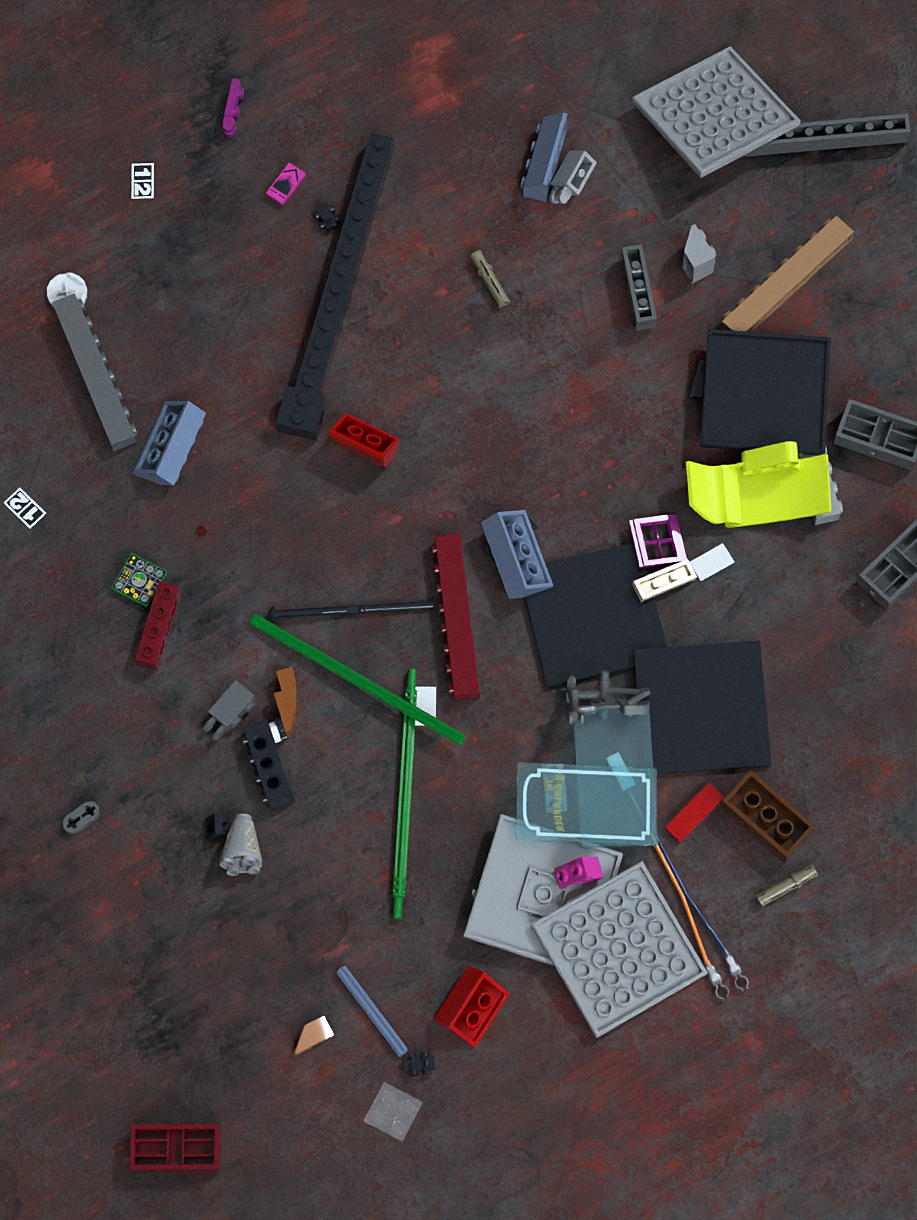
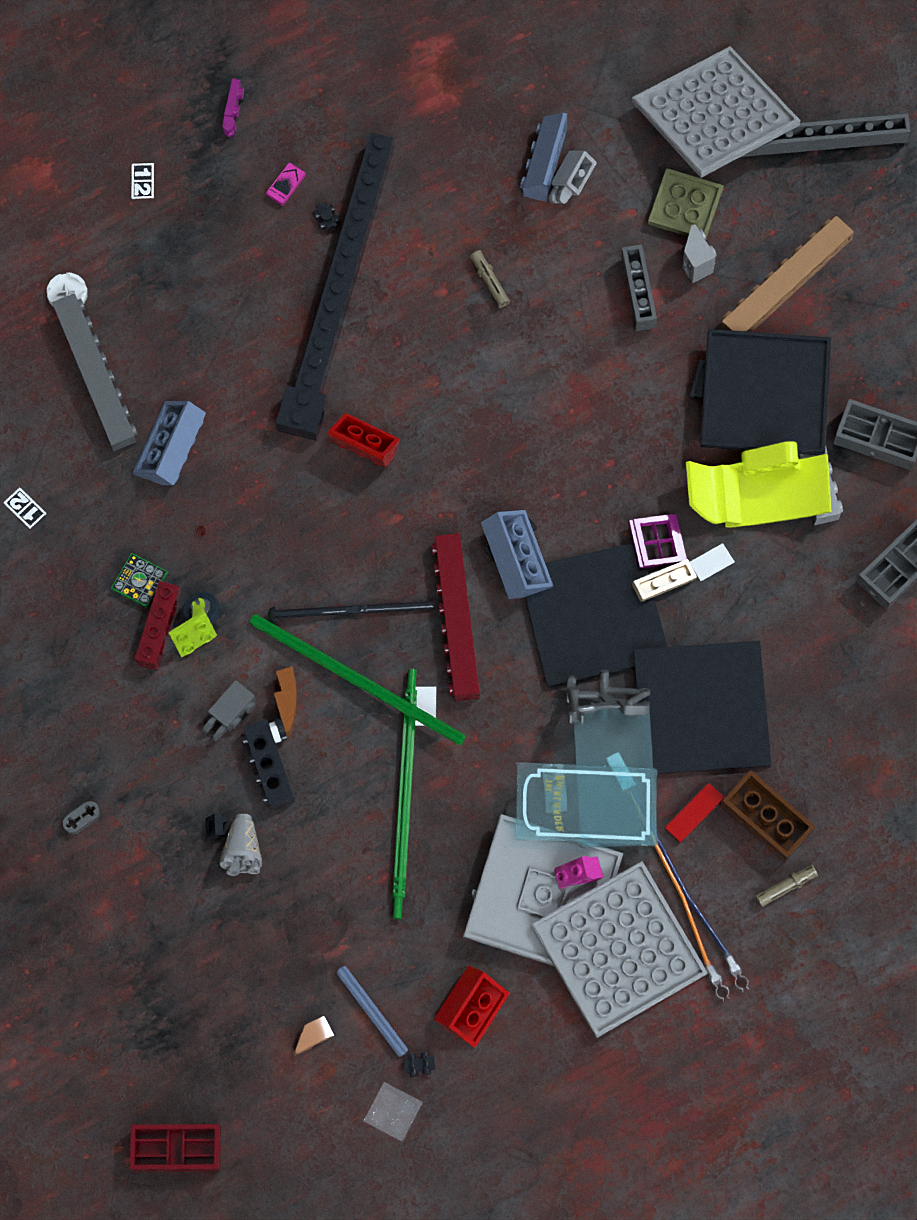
(200, 613): none -> lime plate
(685, 202): none -> olive plate

